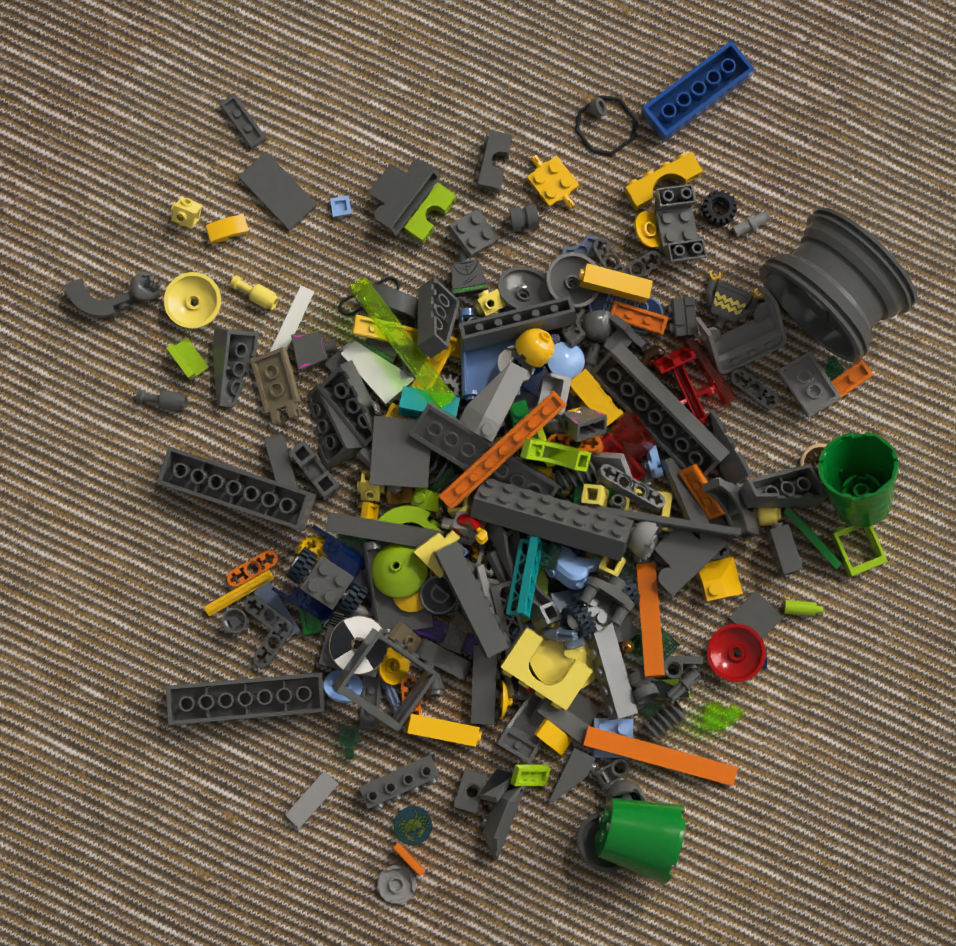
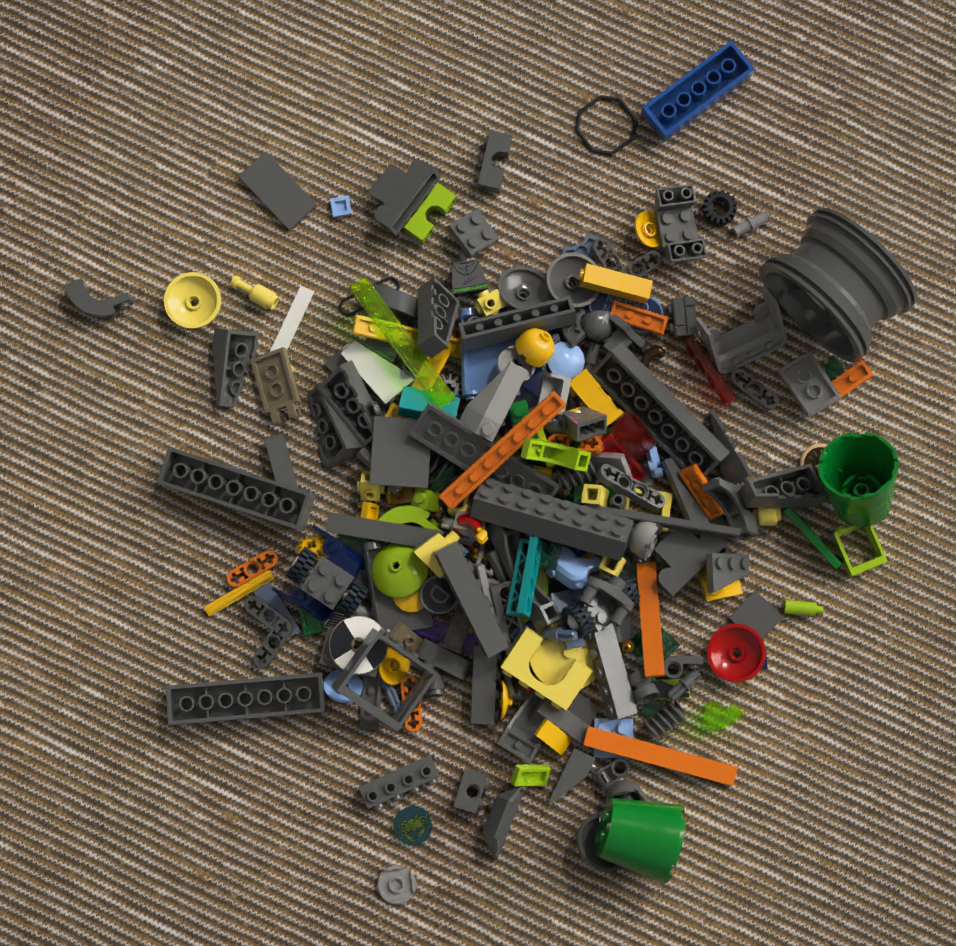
(144, 287): dark grey piece -> none
(166, 400): dark grey piece -> none
(186, 212): light yellow brick -> none
(188, 358): lime panel -> none
(225, 228): yellow slope -> none
(235, 621): dark grey wheel -> none
(243, 121): dark grey tile -> none
(311, 350): dark grey torso -> none
(311, 799): light grey tile -> none
(314, 470): dark grey arch -> none
(349, 738): clear green plate -> none
(409, 859): orange tile -> none
(443, 730): yellow brick -> none
(496, 785): tile -> none
(524, 217): dark grey wheel -> none
(552, 181): yellow plate -> none
(597, 107): dark grey tile -> none
(675, 362): red piece -> none
(683, 169): yellow arch -> none
(725, 569): none -> dark grey wing
(729, 301): dark grey torso -> none
(783, 549): dark grey brick -> none

